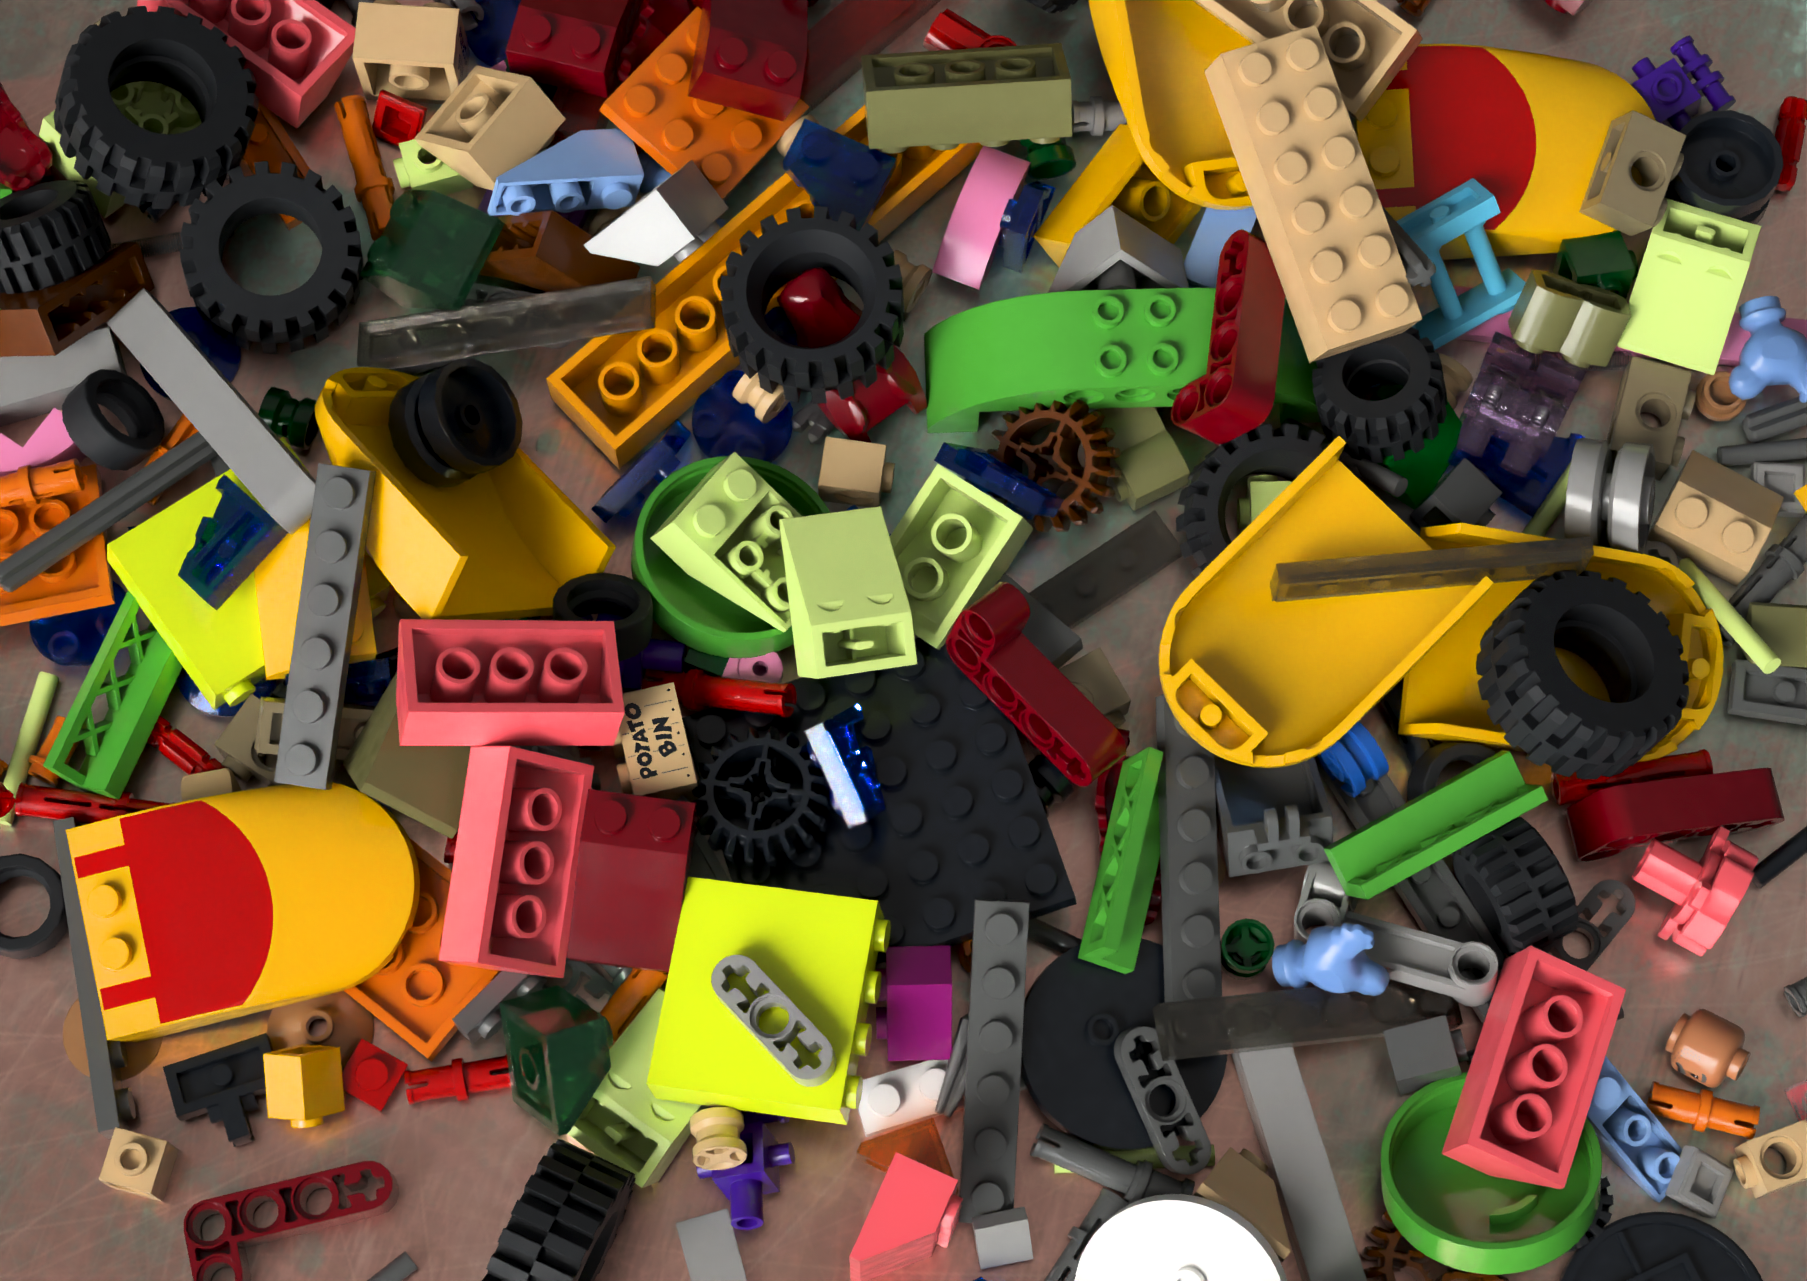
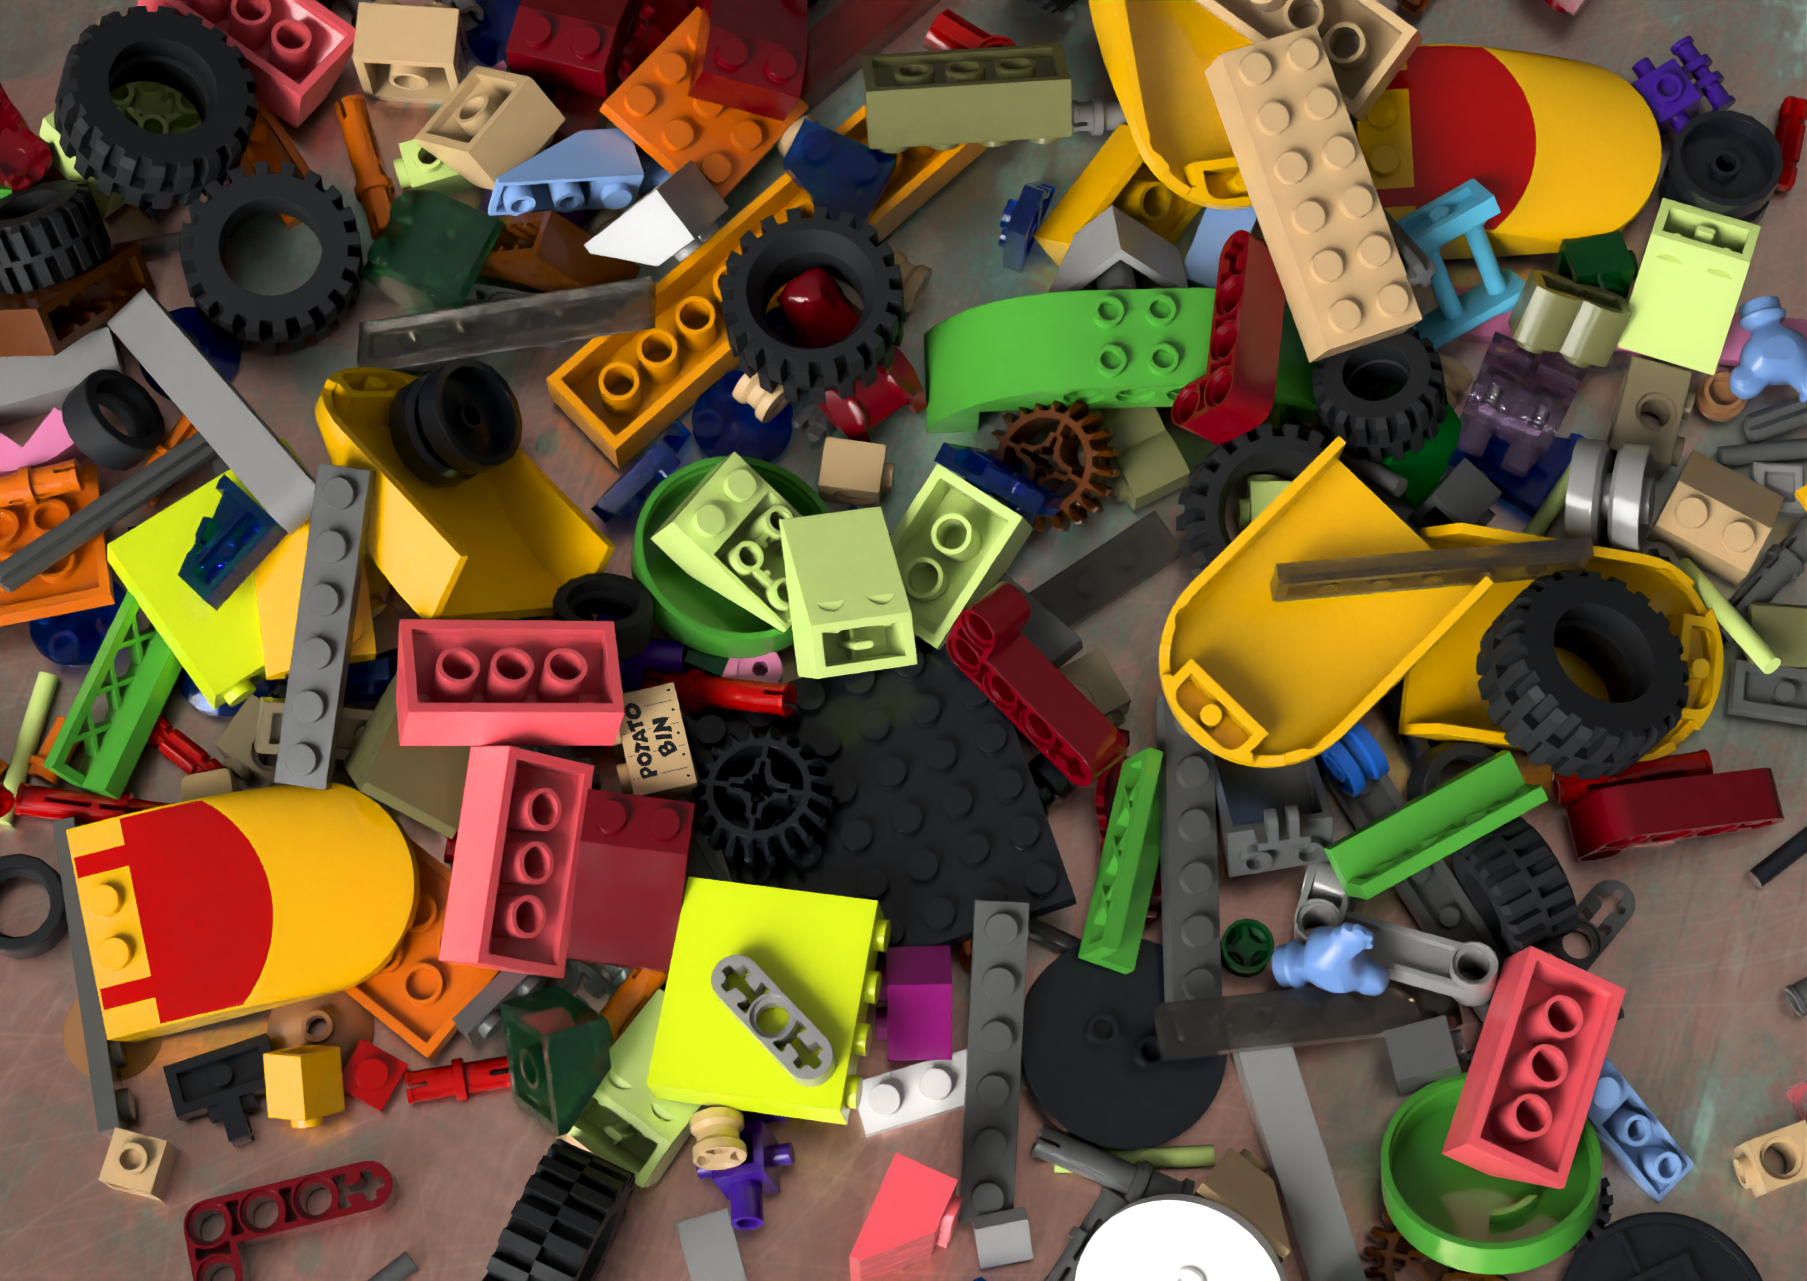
(290, 417): dark green wheel -> none
(397, 118): red slope -> none
(846, 767): clear blue wing -> none
(915, 1141): clear orange slope -> none
(954, 1079): flat silver piece -> none
(975, 221): bright pink brick -> none
(1049, 160): dark green wheel -> none
(1167, 1142): dark grey beam -> none
(1613, 193): dark tan brick -> none
(1699, 1182): light grey tile -> none
(1702, 890): coral piece -> none
(1703, 1110): orange pin -> none
(1707, 1048): nougat head -> none

